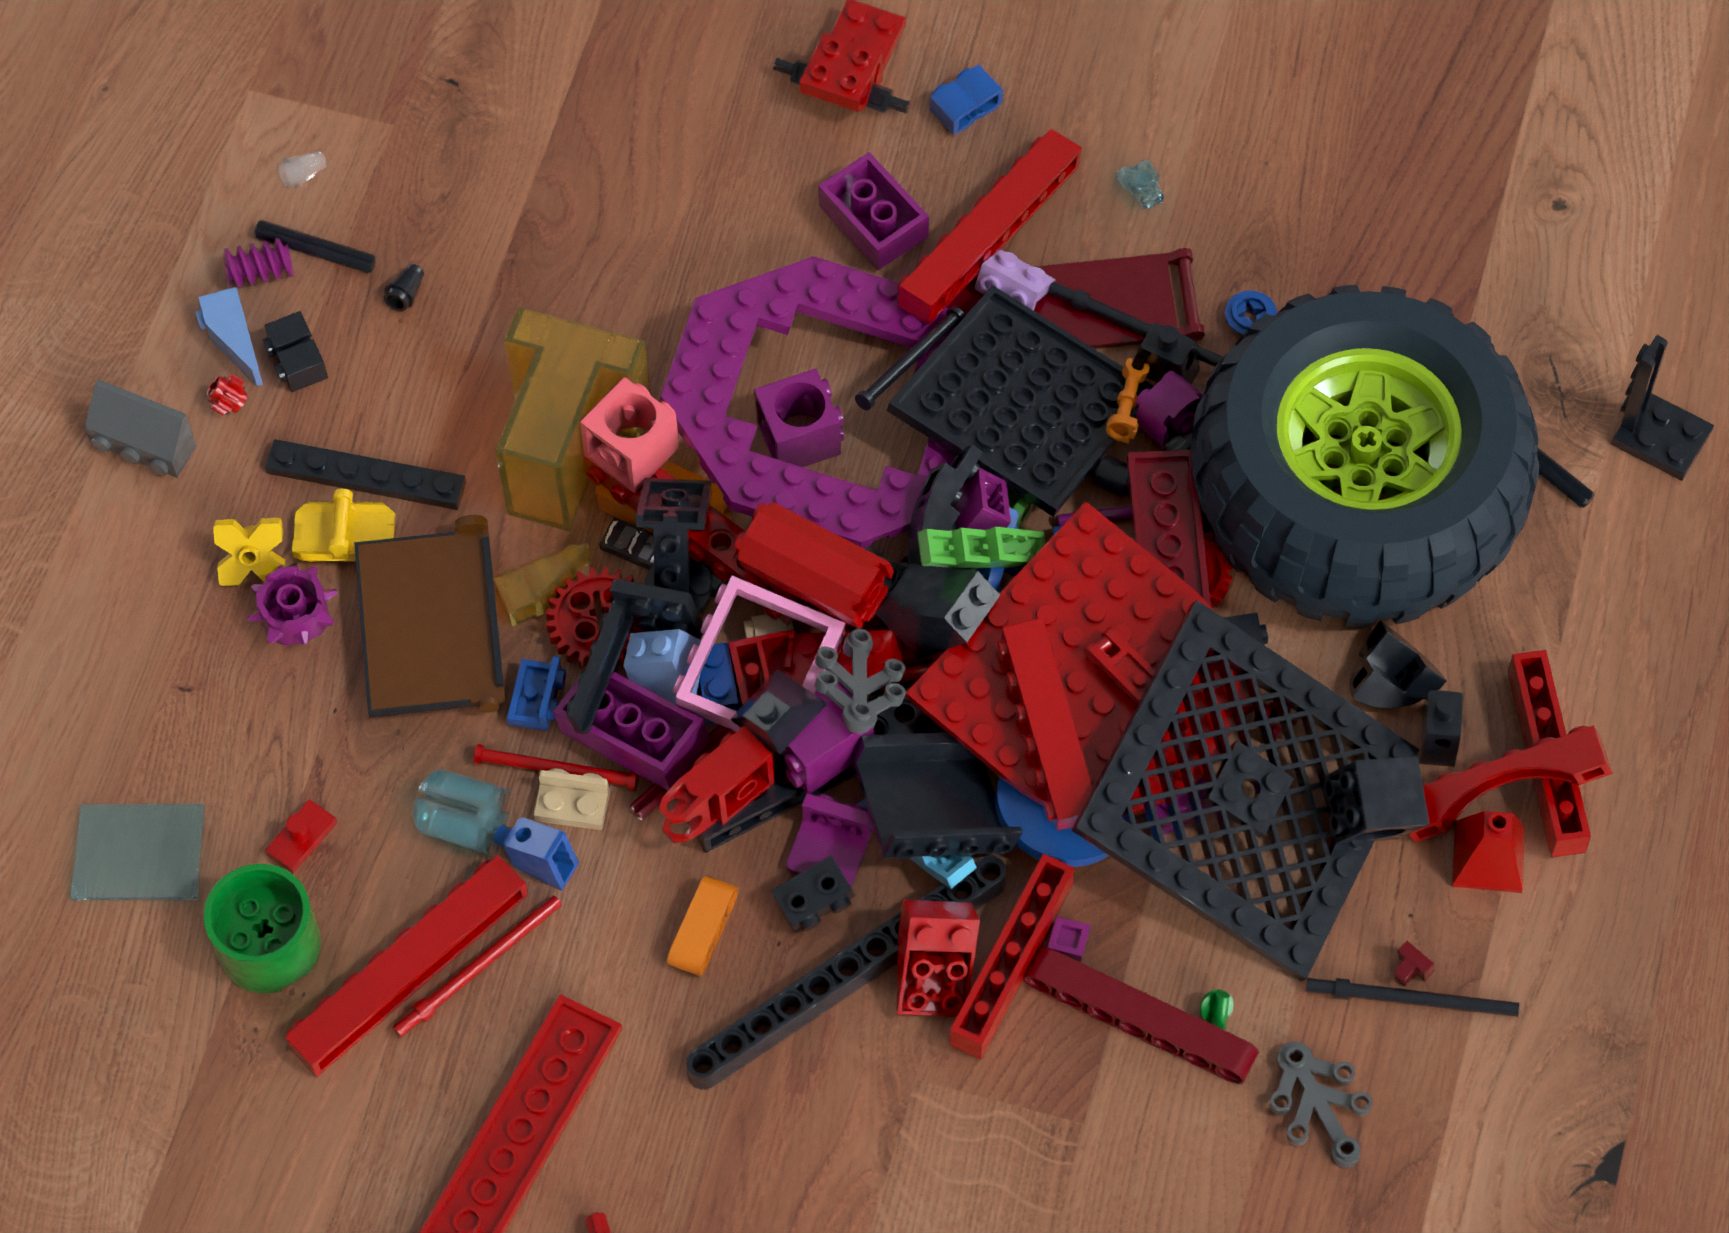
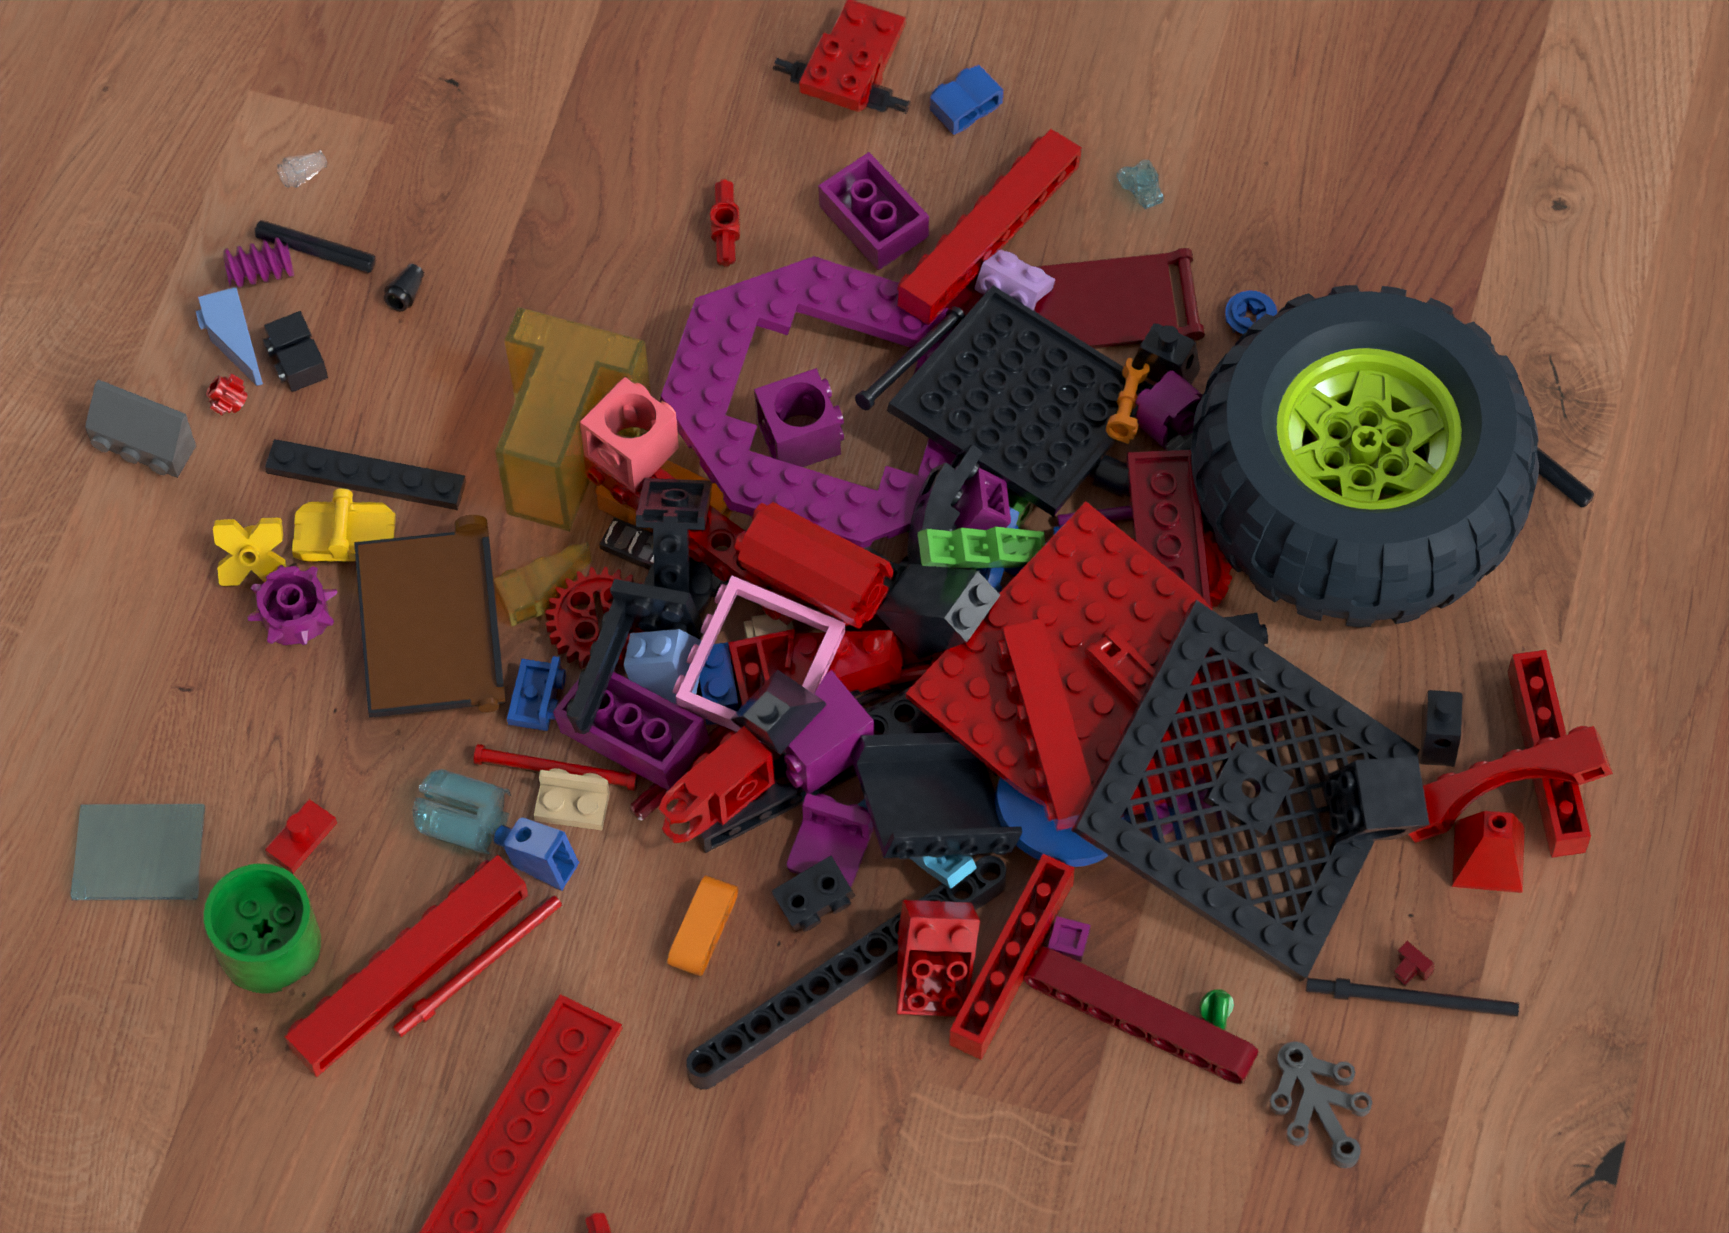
(725, 234): none -> red axle
(857, 713): dark grey plant -> none
(1082, 301): black bar -> none
(1392, 671): black brick -> none
(1654, 427): black bracket -> none

